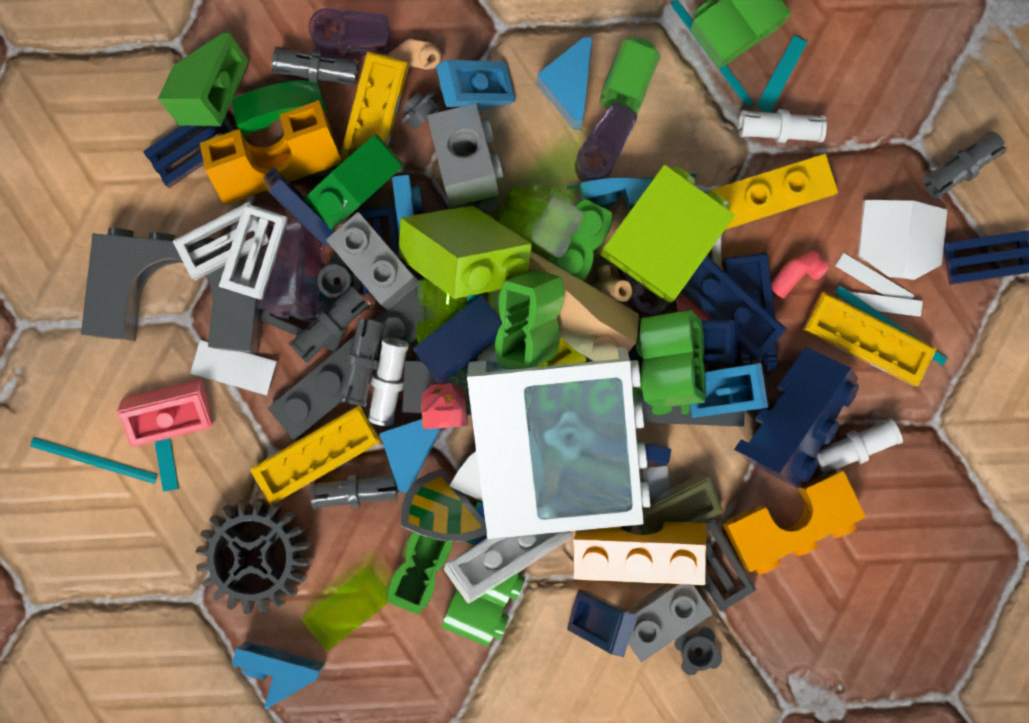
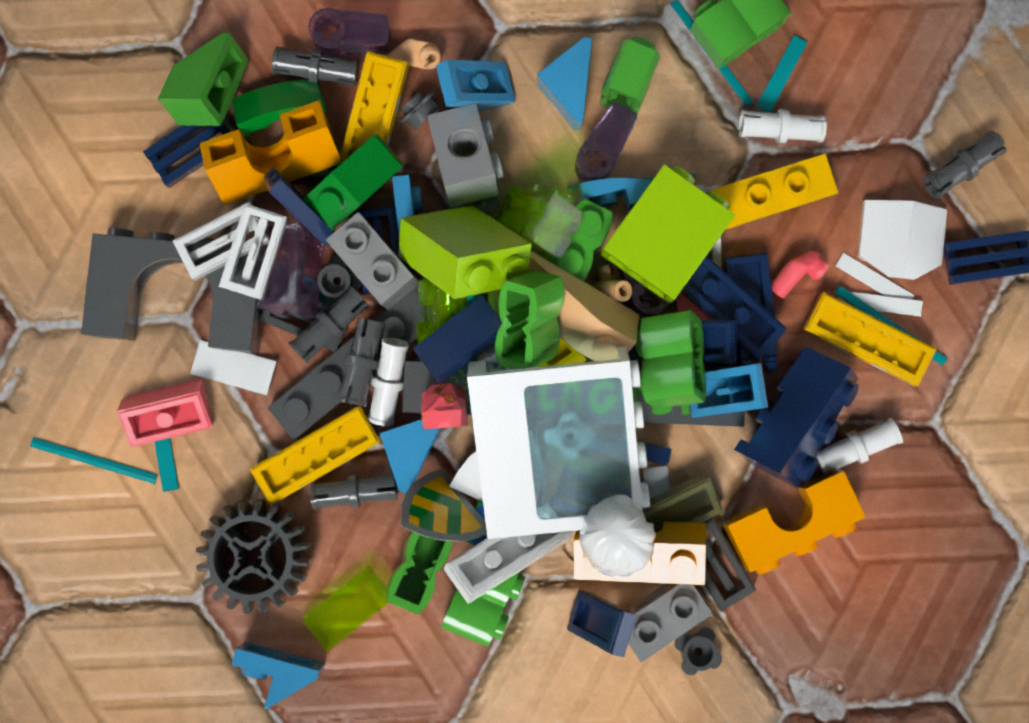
(617, 537): none -> white hair

